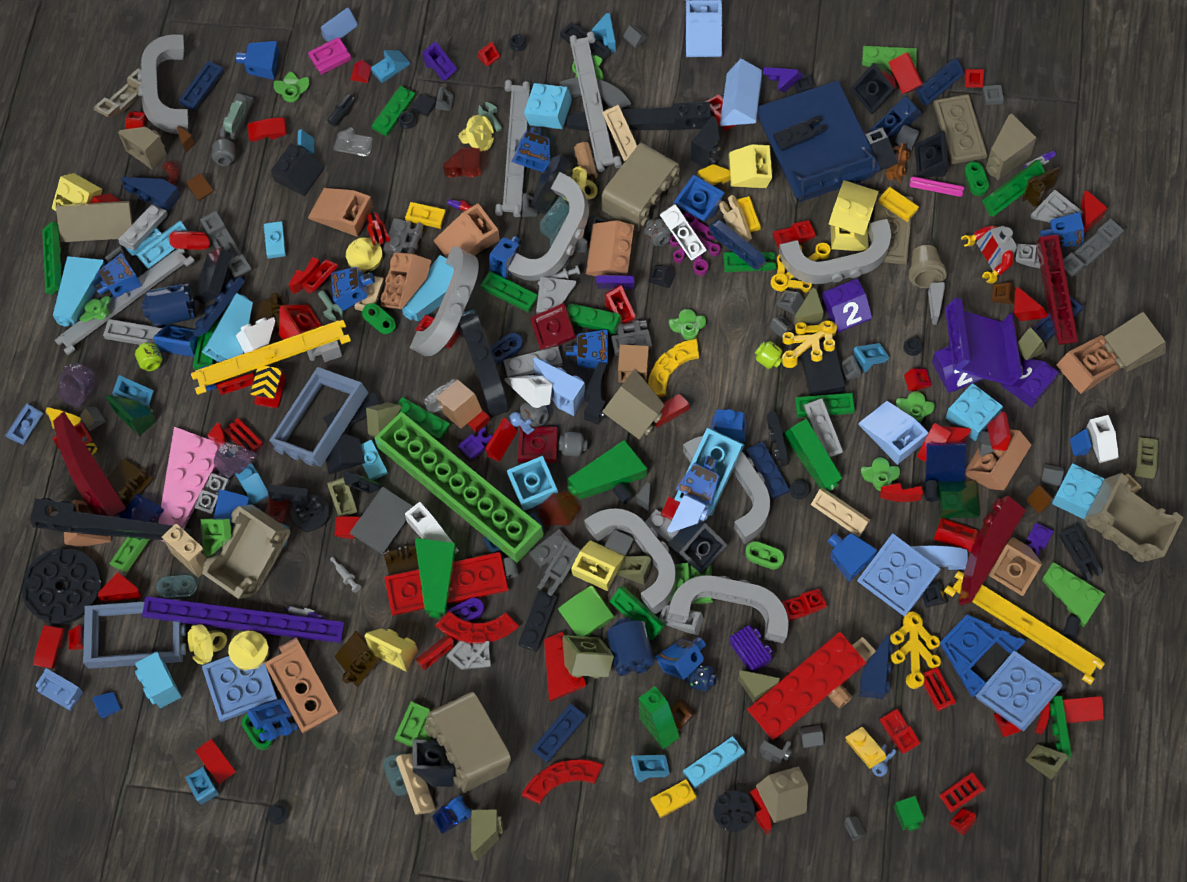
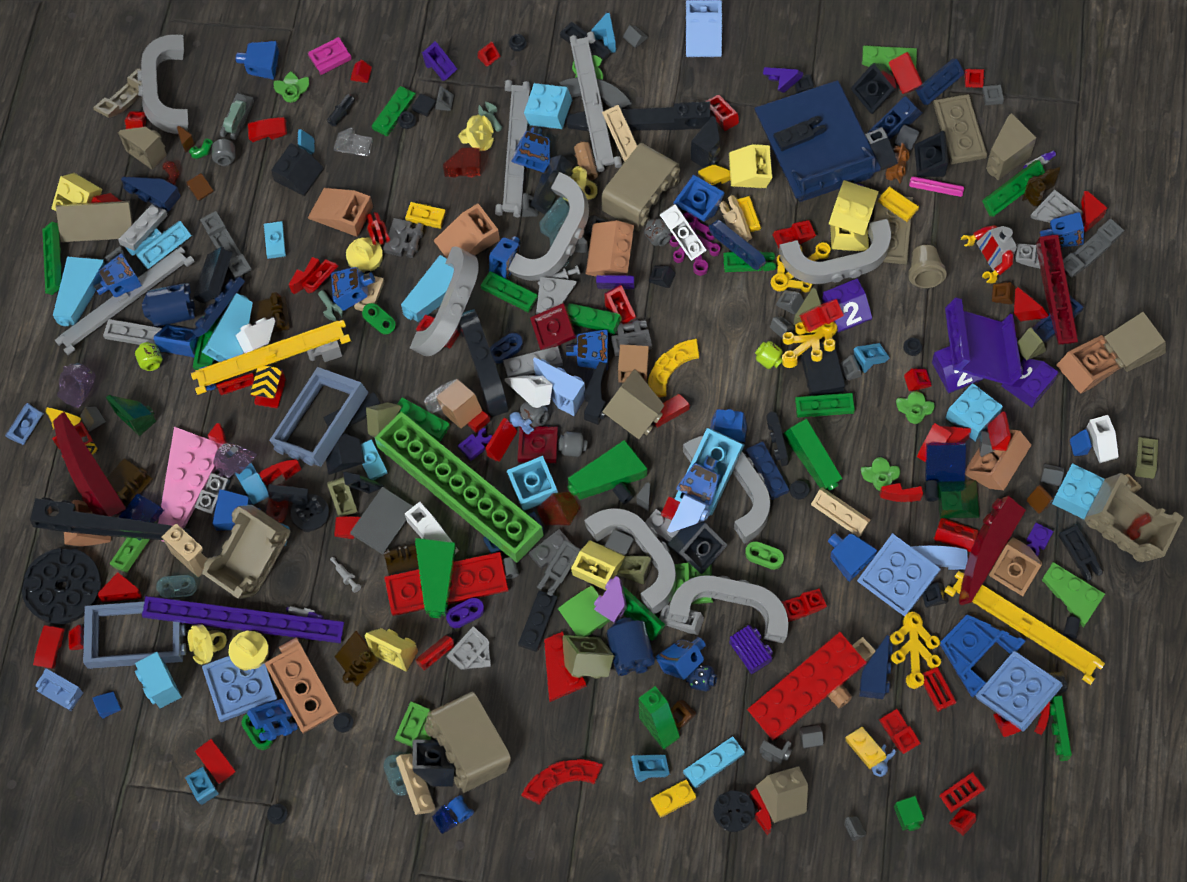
(96, 309): bright green plate -> none
(133, 391): dark azure slope -> none
(189, 240): red arm -> none
(201, 85): dark blue plate -> none
(203, 151): none -> green arm
(214, 534): bright green wing -> none
(233, 426): red tile -> none
(286, 469): none -> red slope
(296, 320): red slope -> none
(339, 25): medium blue slope -> none
(343, 722): none -> black plate
(391, 65): dark azure slope -> none
(404, 279): nougat slope -> none
(460, 205): piece -> none
(476, 633): red tile -> none
(485, 831): olive slope -> none
(558, 733): dark blue plate -> none
(613, 601): none -> medium lavender slope
(687, 324): bright green plate -> none
(741, 94): light blue slope -> none
(756, 684): olive slope -> none
(821, 315): none -> red slope
(823, 427): light grey plate -> none
(894, 431): light blue slope -> none
(935, 297): light grey slope -> none
(976, 177): green plate -> none
(1046, 760): olive slope -> none
(1083, 709): red slope -> none
(1139, 522): none -> clear red arm

